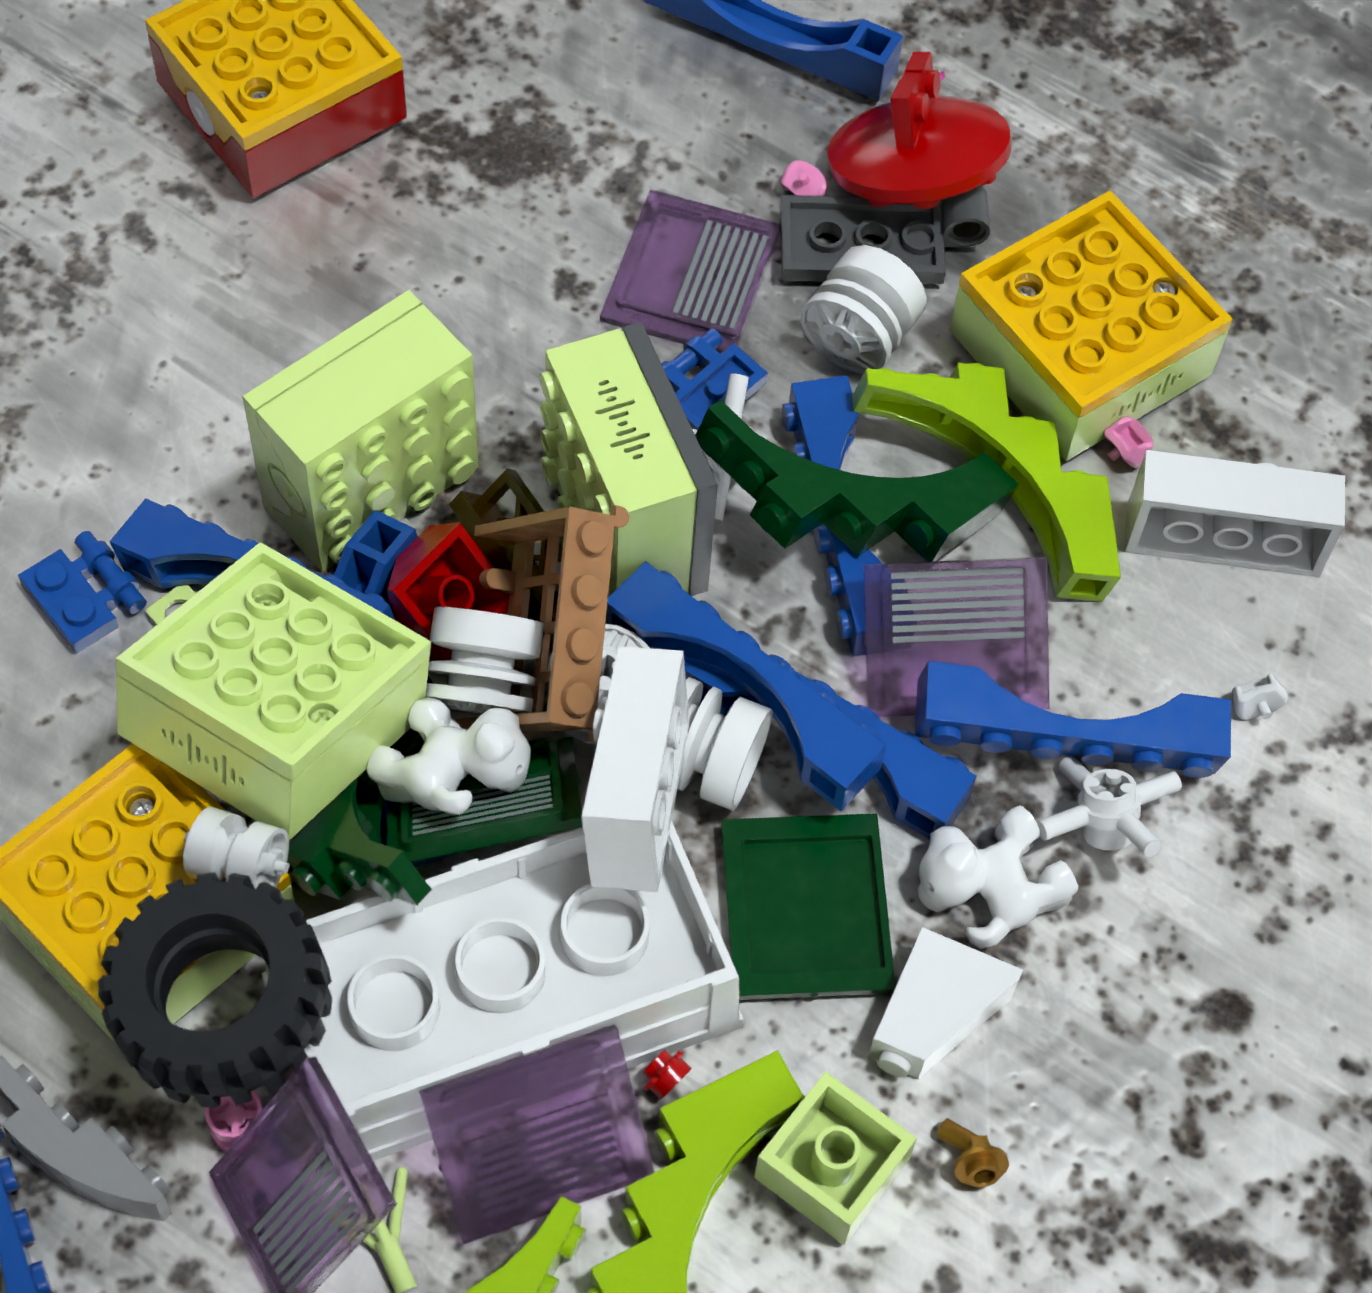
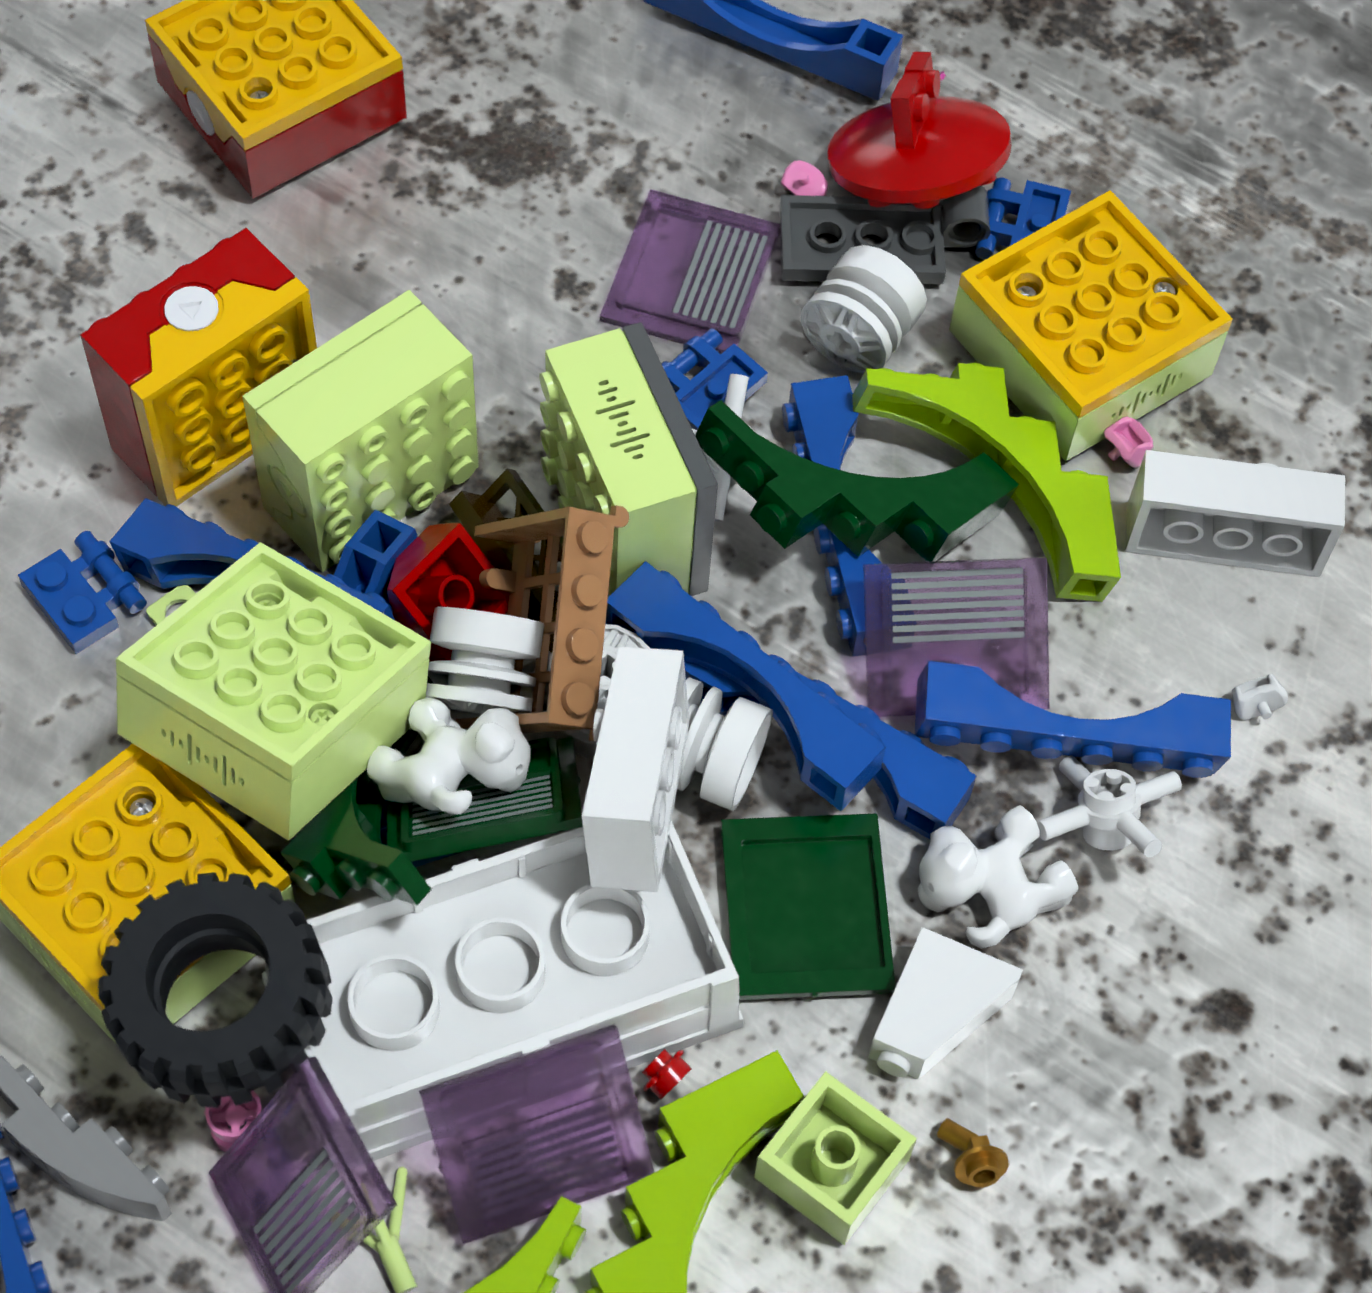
(187, 353): none -> yellow piece
(226, 846): white wheel -> none
(1034, 210): none -> blue plate

